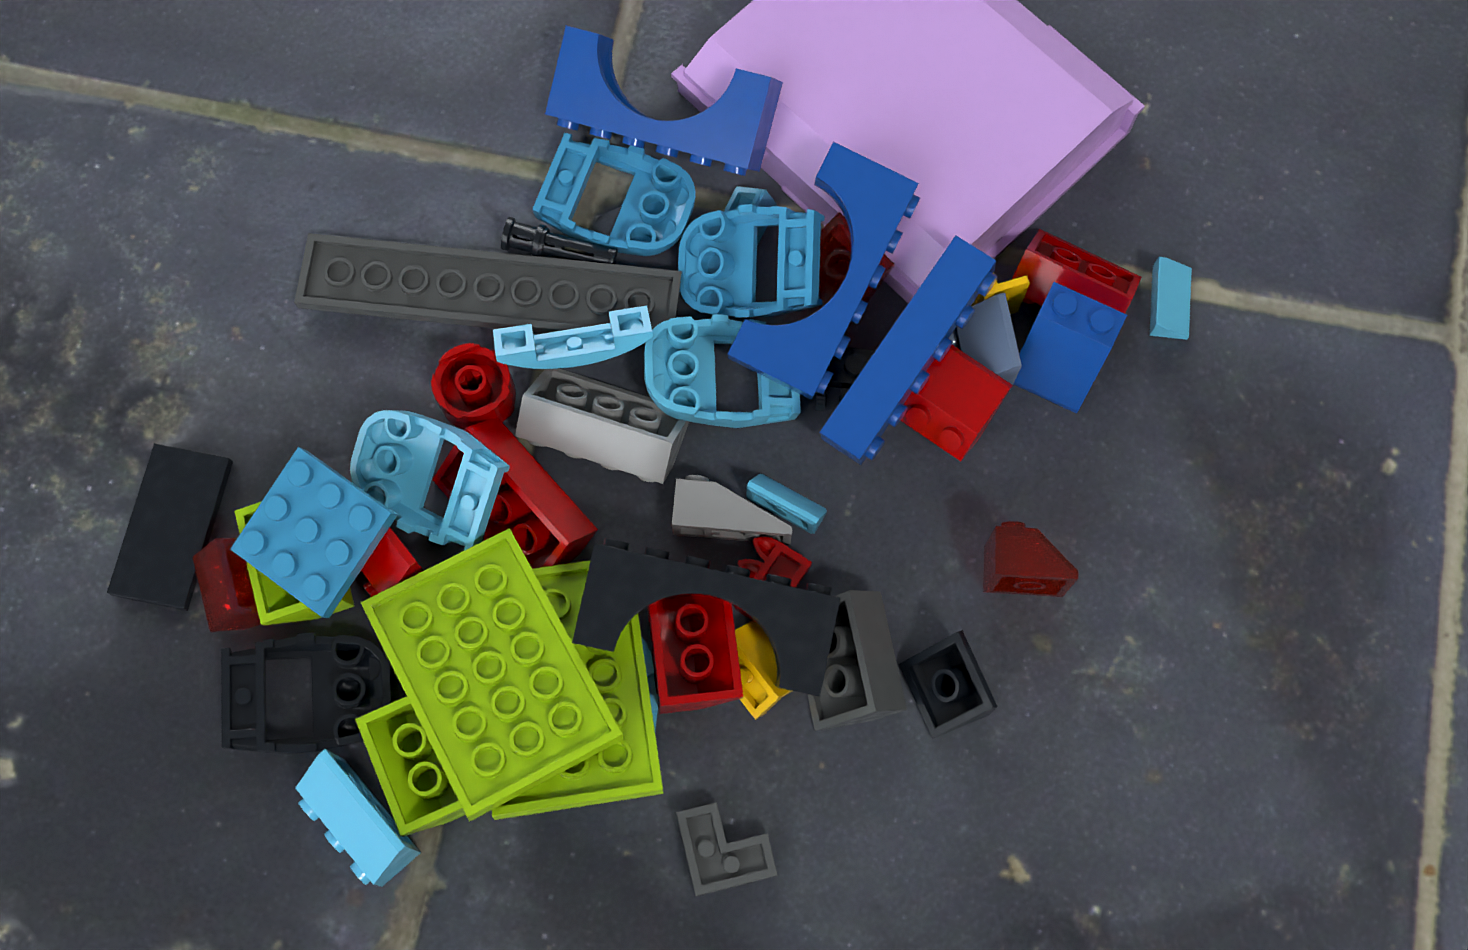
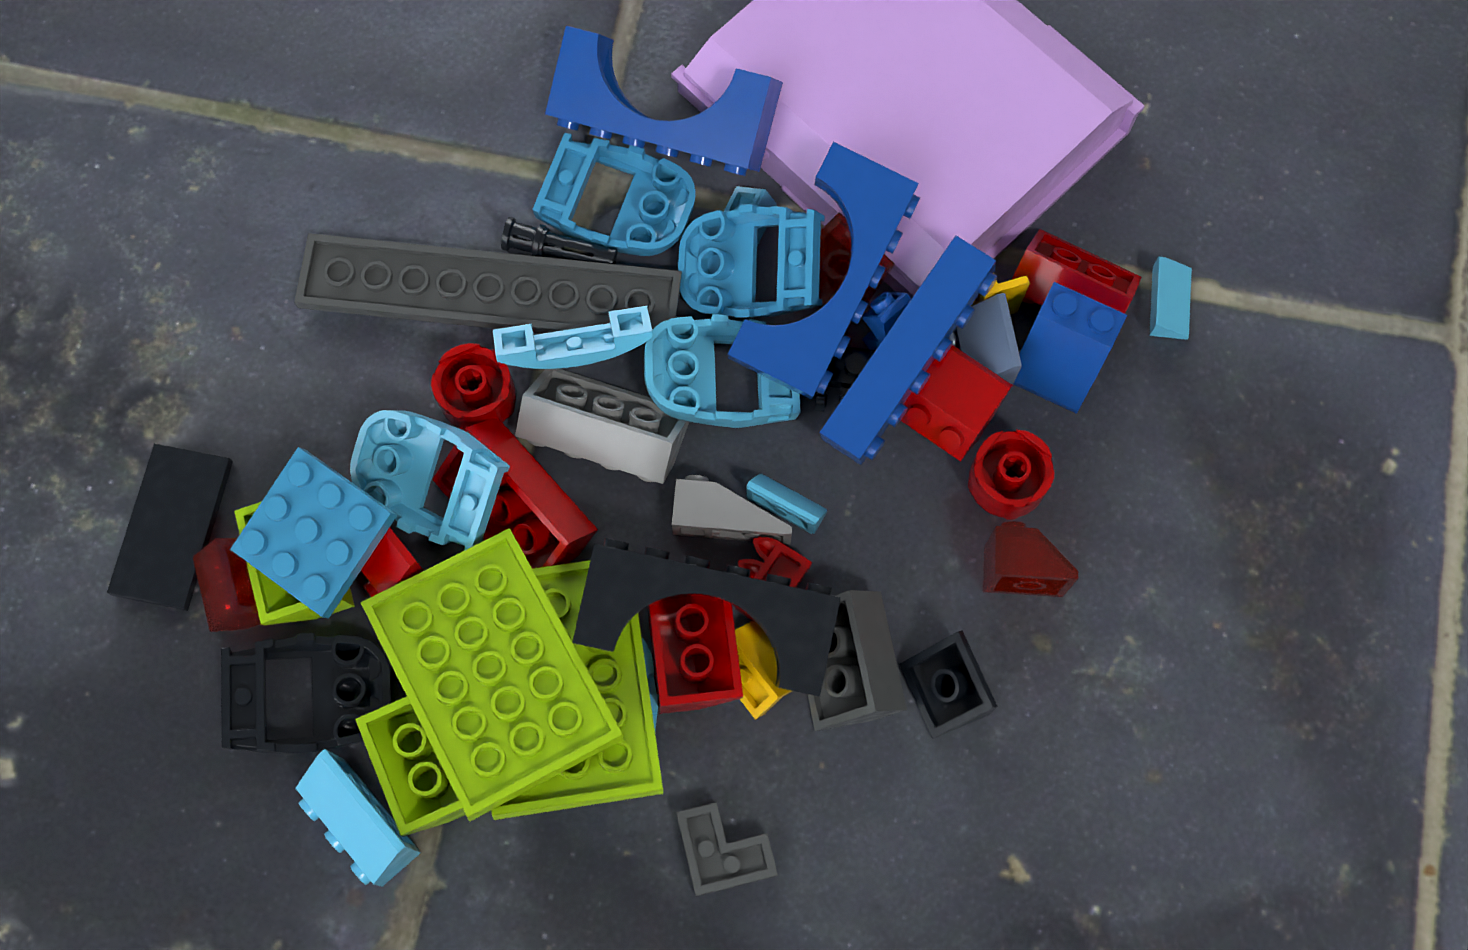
(883, 315): none -> blue slope
(999, 455): none -> red brick

